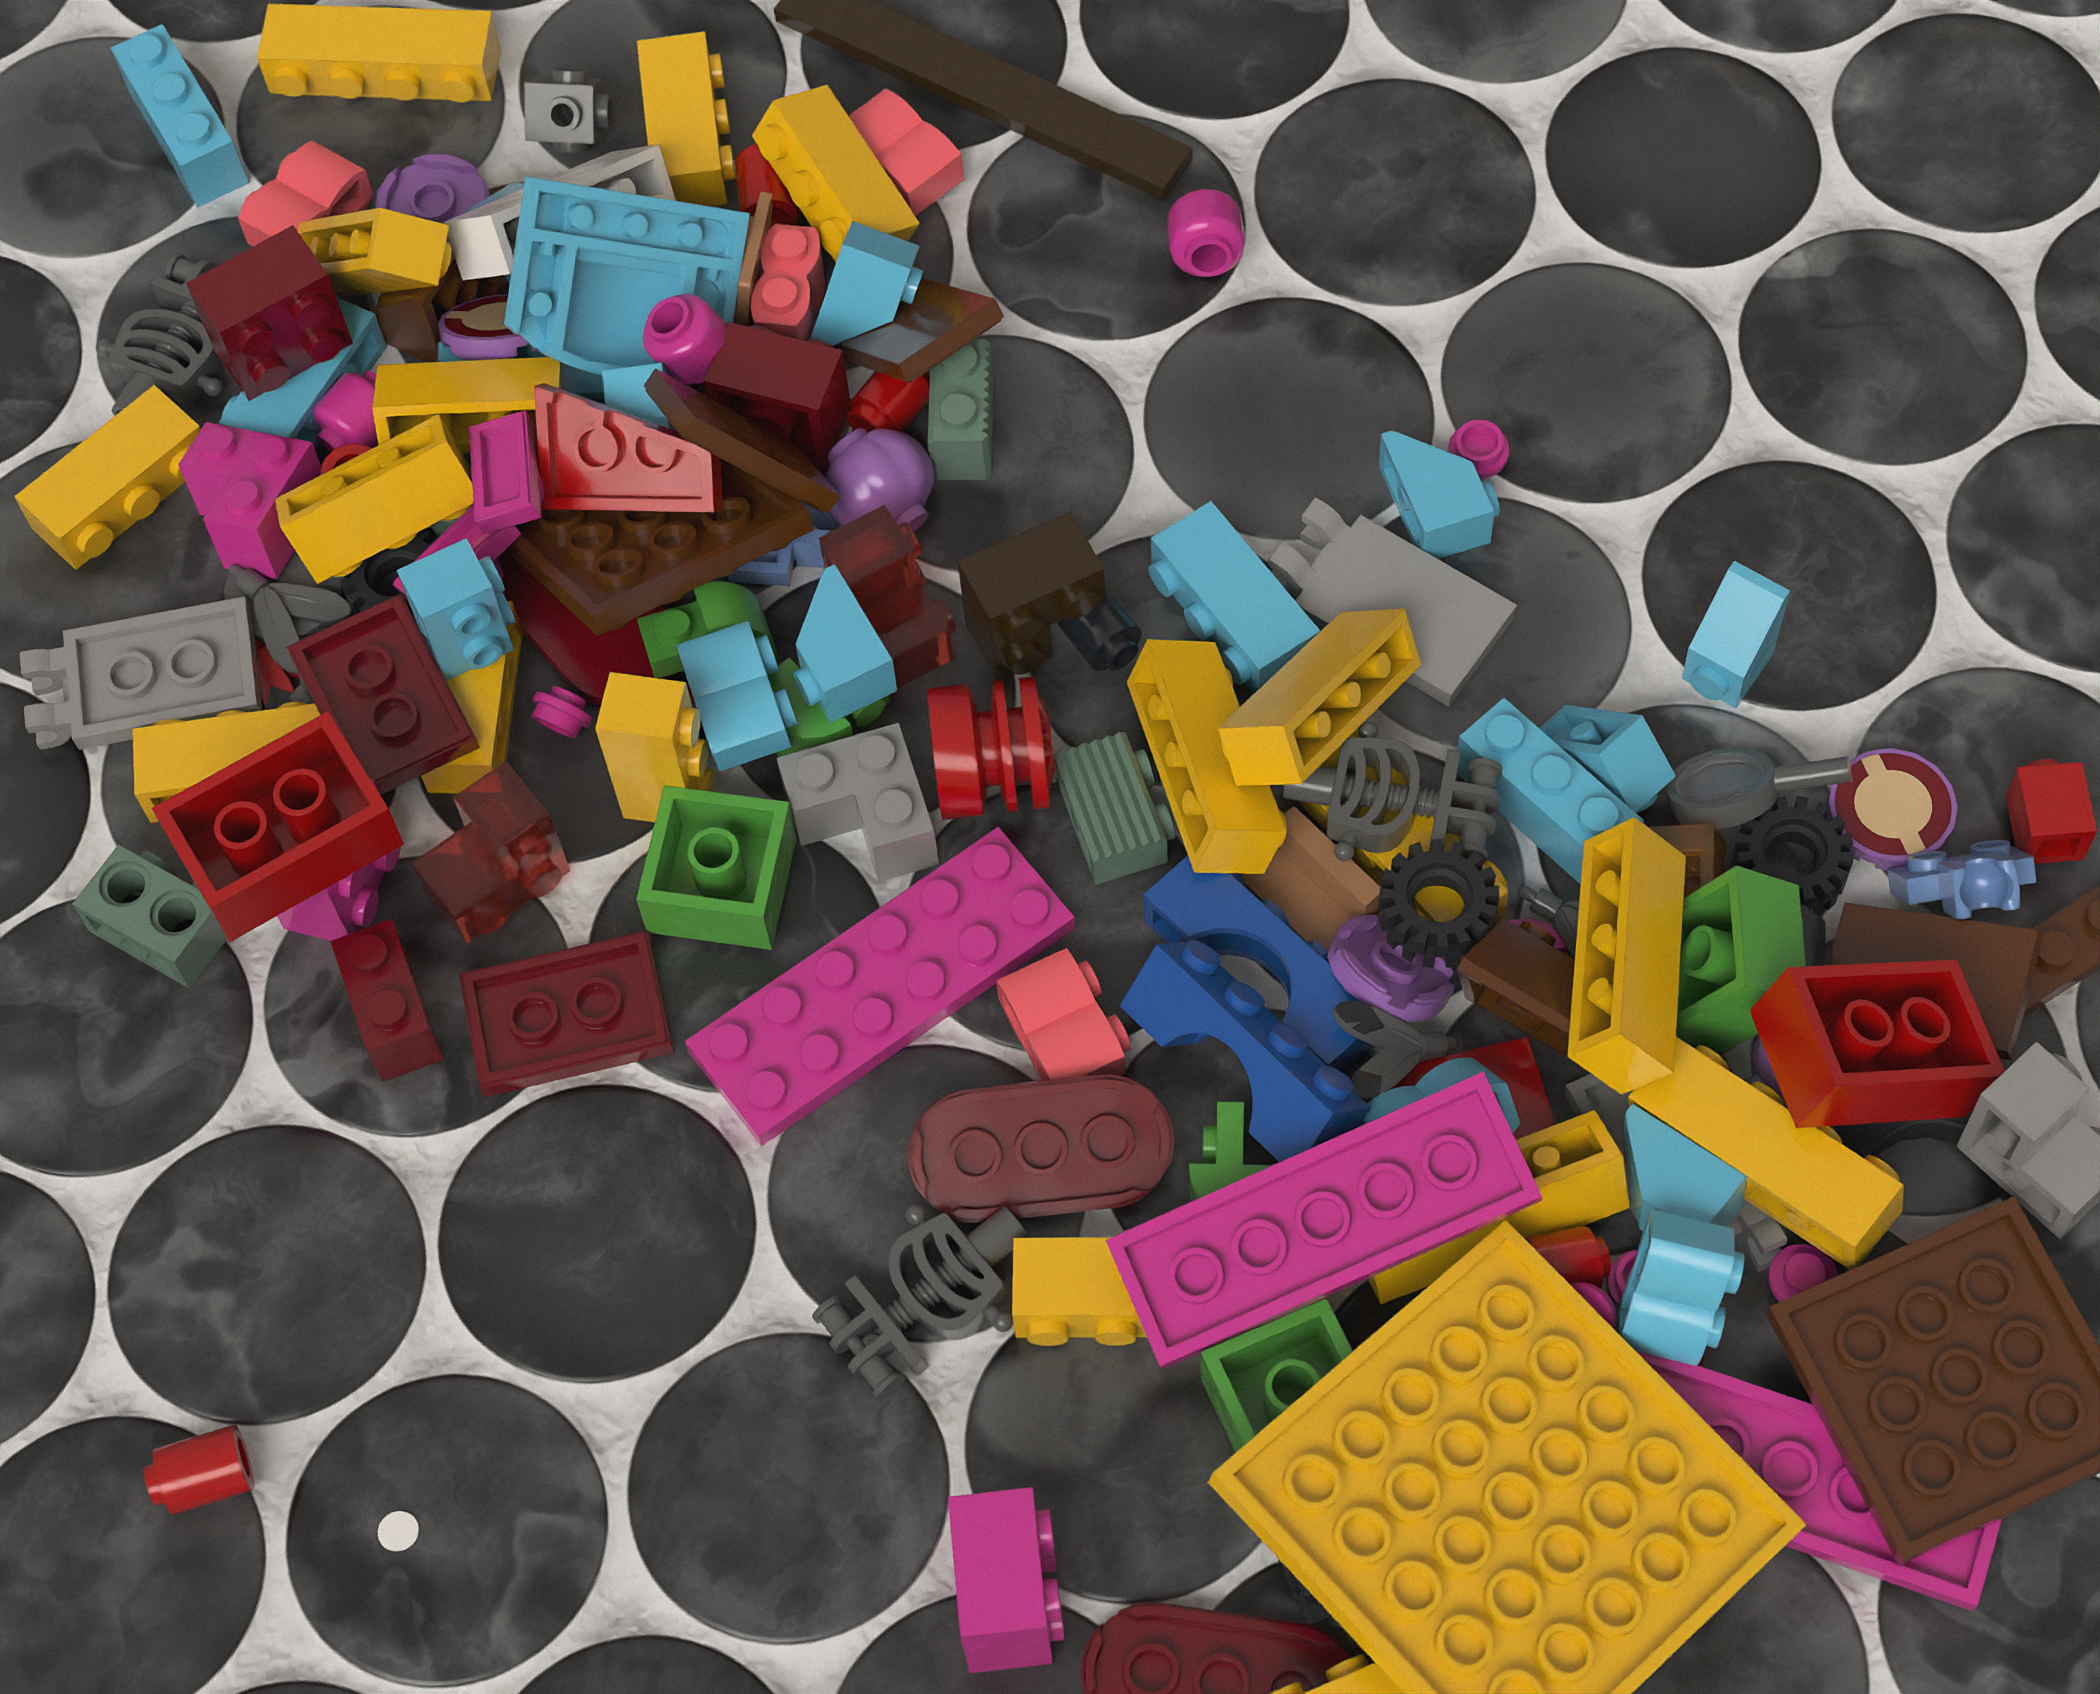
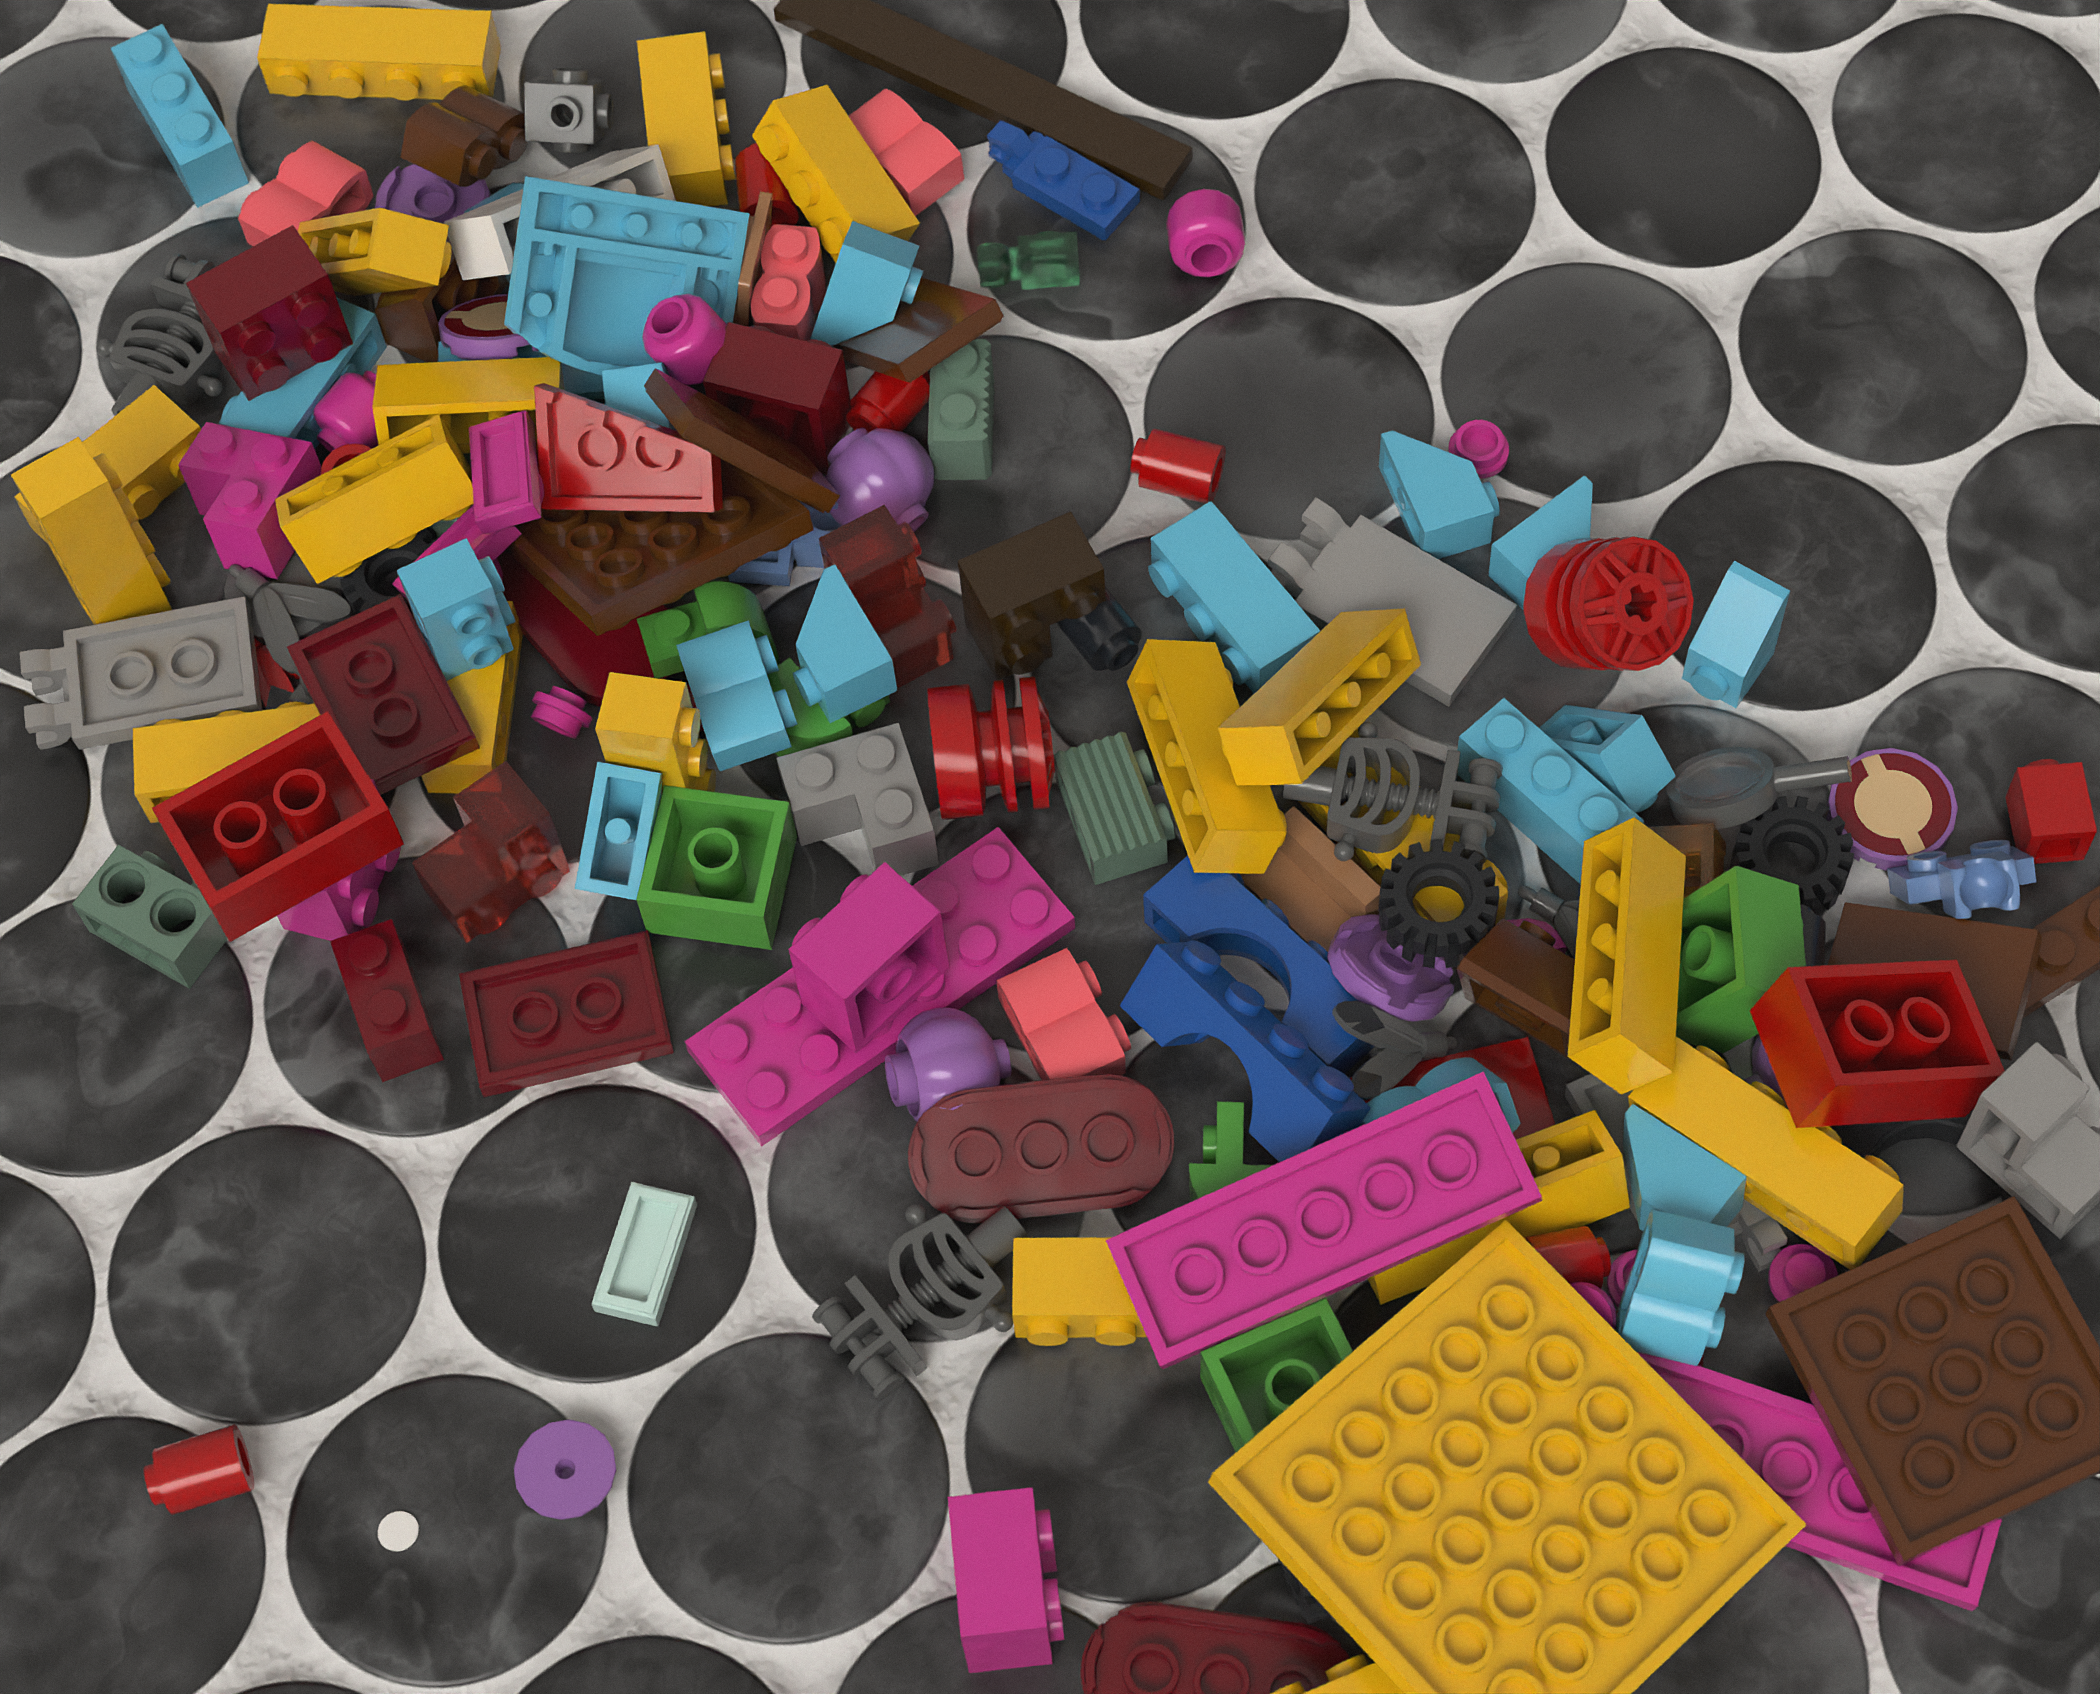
(94, 533): none -> yellow brick
(464, 136): none -> reddish brown brick
(565, 1469): none -> medium lavender piece
(618, 830): none -> medium azure slope
(644, 1254): none -> light aqua tile
(869, 956): none -> dark pink brick
(942, 1055): none -> medium lavender plant
(1038, 261): none -> clear green plate
(1063, 179): none -> blue hinge
(1178, 465): none -> red brick
(1557, 522): none -> medium azure slope
(1608, 604): none -> red wheel

